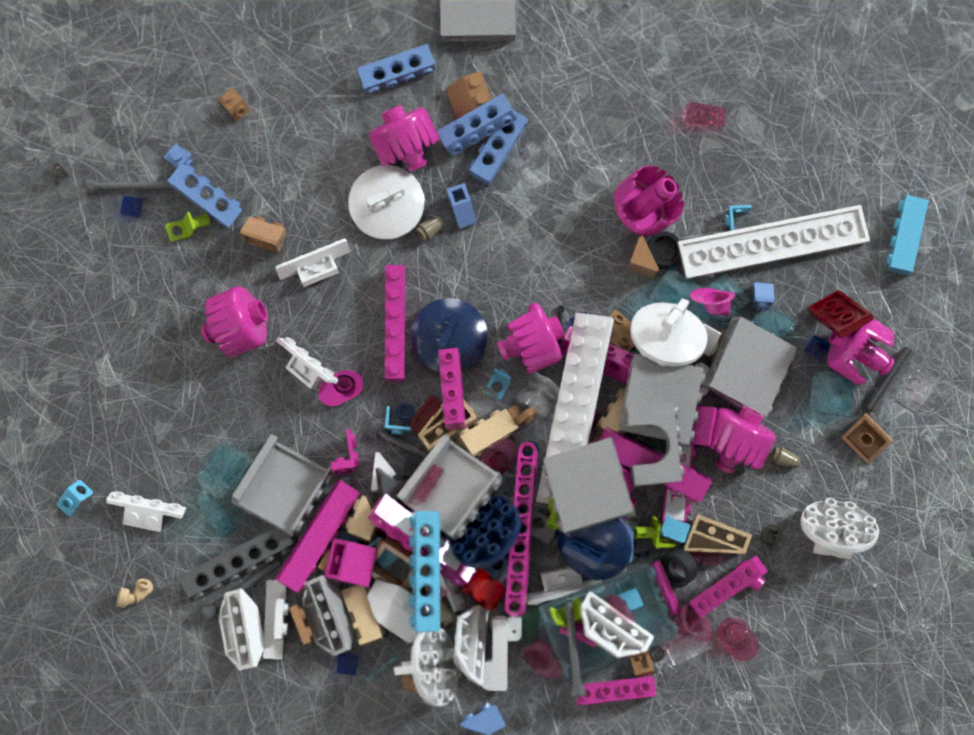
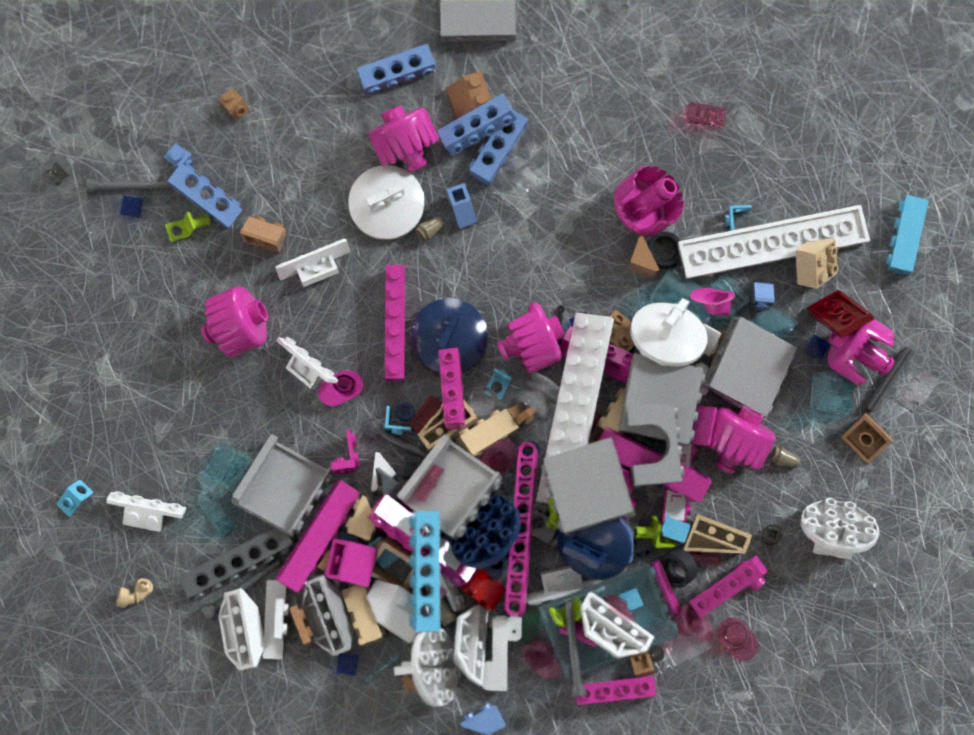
(816, 262): none -> tan slope

